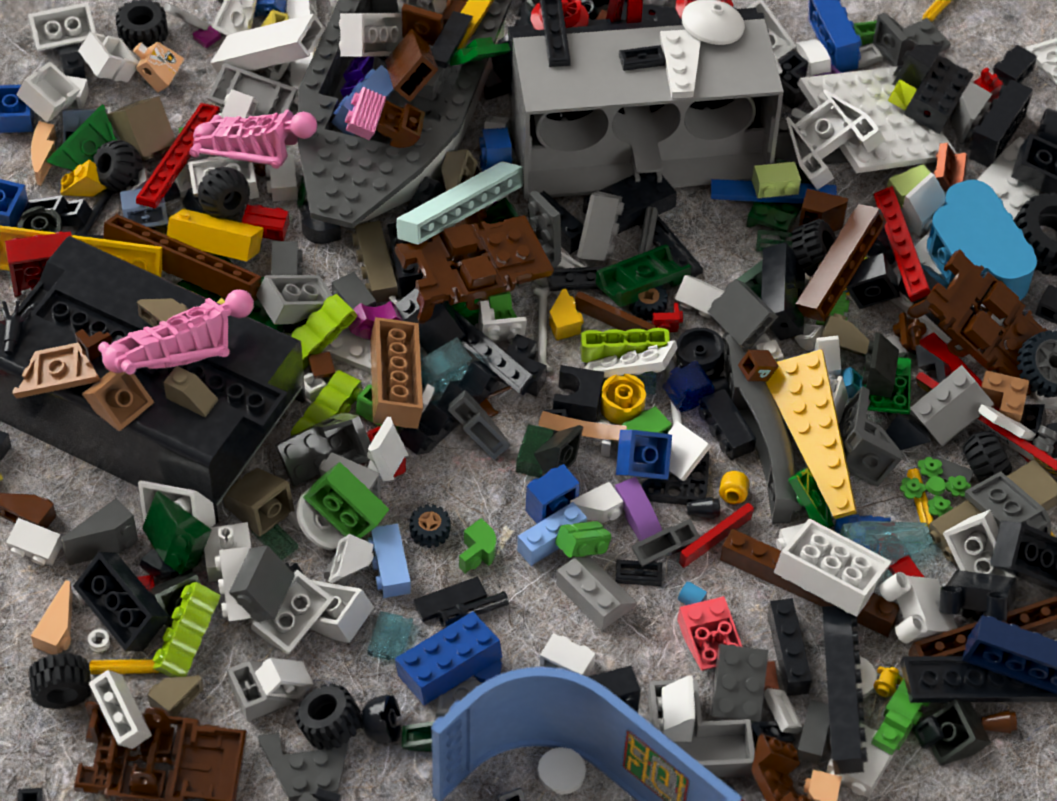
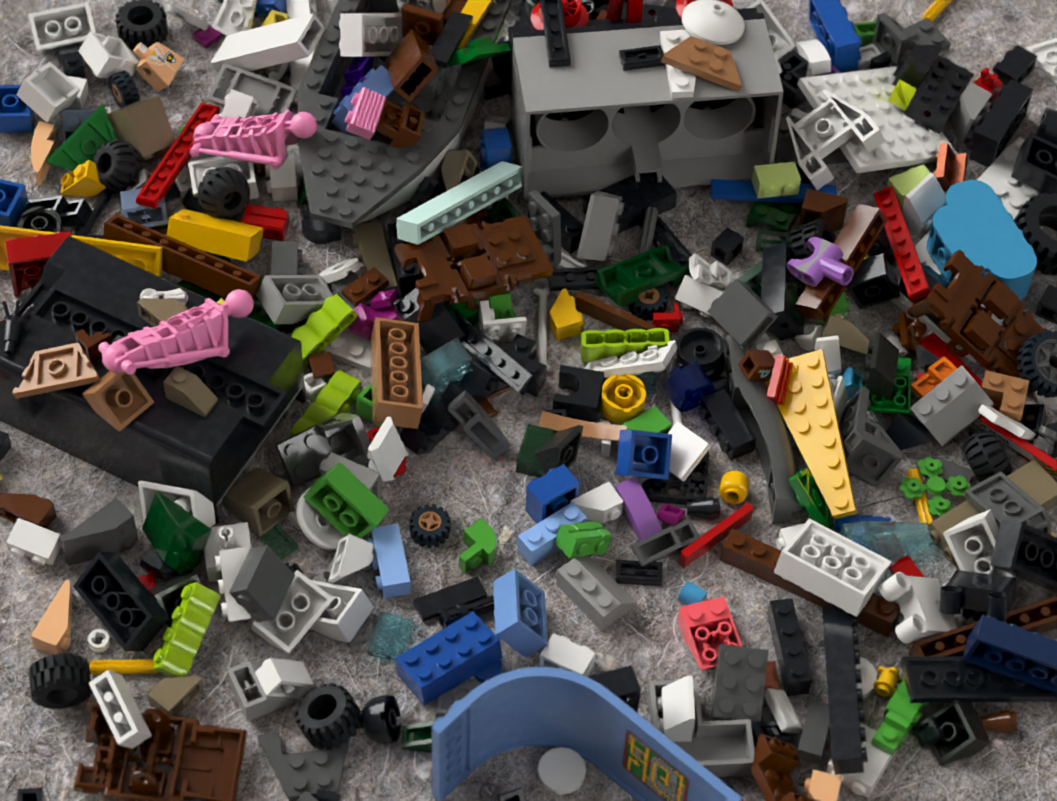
(123, 89): none -> black wheel
(177, 294): none -> white piece
(340, 270): none -> white tile
(365, 287): none -> reddish brown plate
(384, 299): none -> magenta tile
(520, 613): none -> medium blue brick
(670, 514): none -> magenta tile
(705, 62): none -> medium nougat wing
(713, 274): none -> white slope
(727, 246): none -> black brick
(779, 379): none -> red tile
(821, 264): none -> medium lavender connector
(880, 61): none -> black tile
(935, 375): none -> orange slope

